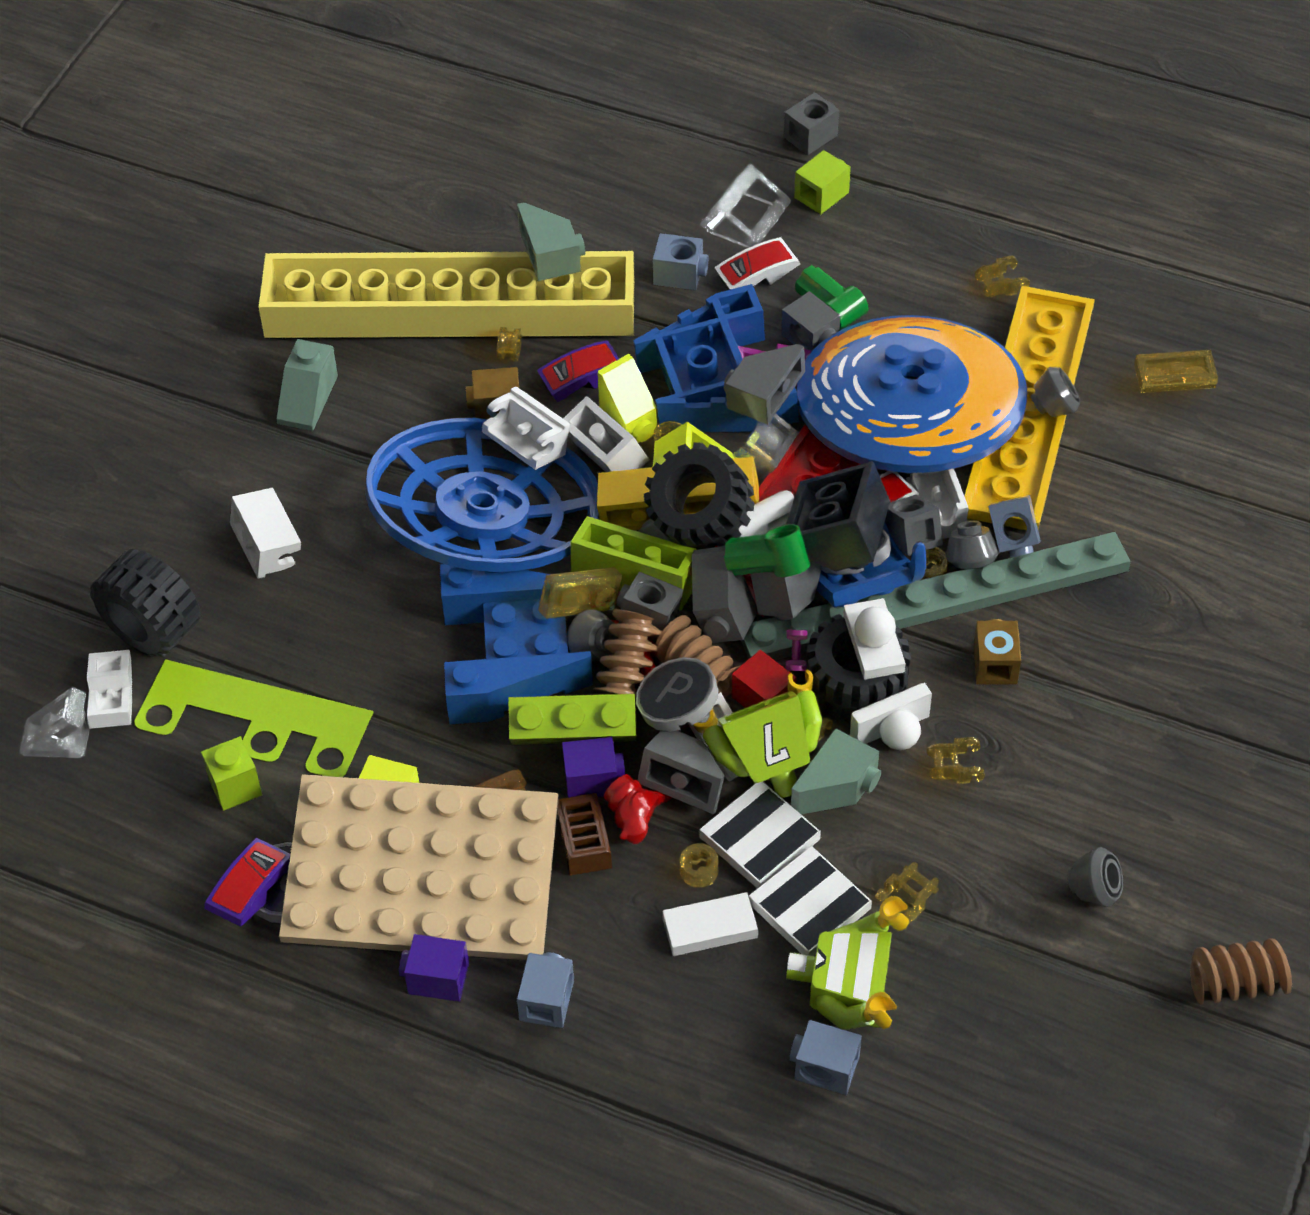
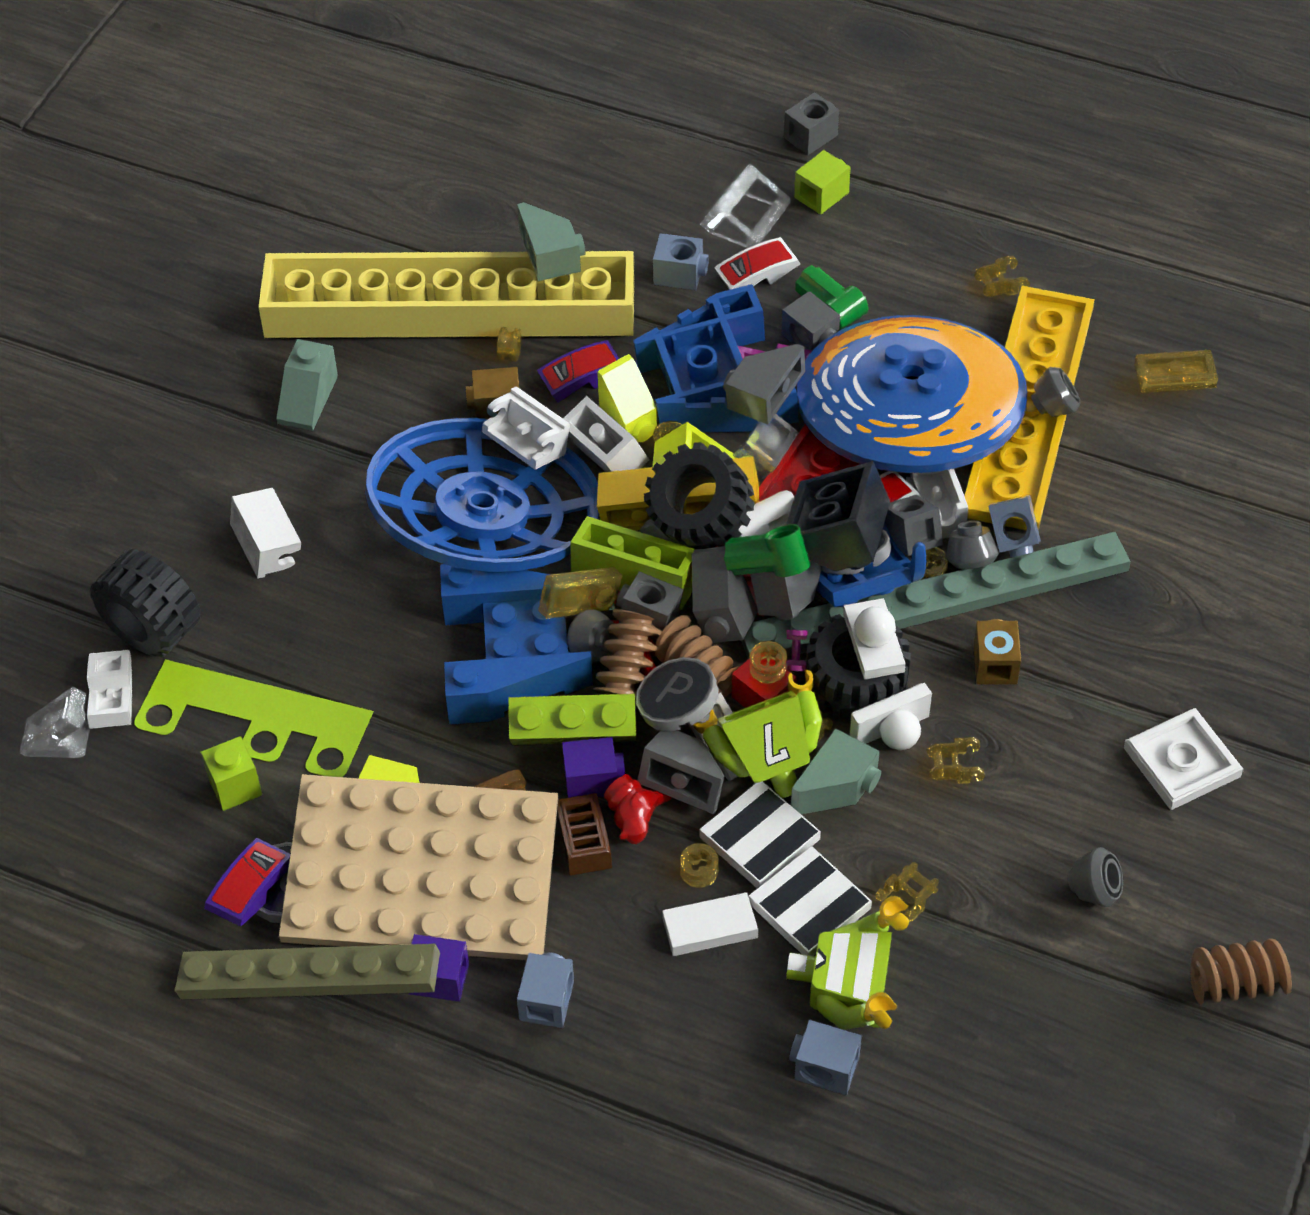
(308, 971): none -> olive plate
(768, 673): none -> clear yellow bush
(1183, 758): none -> white tile

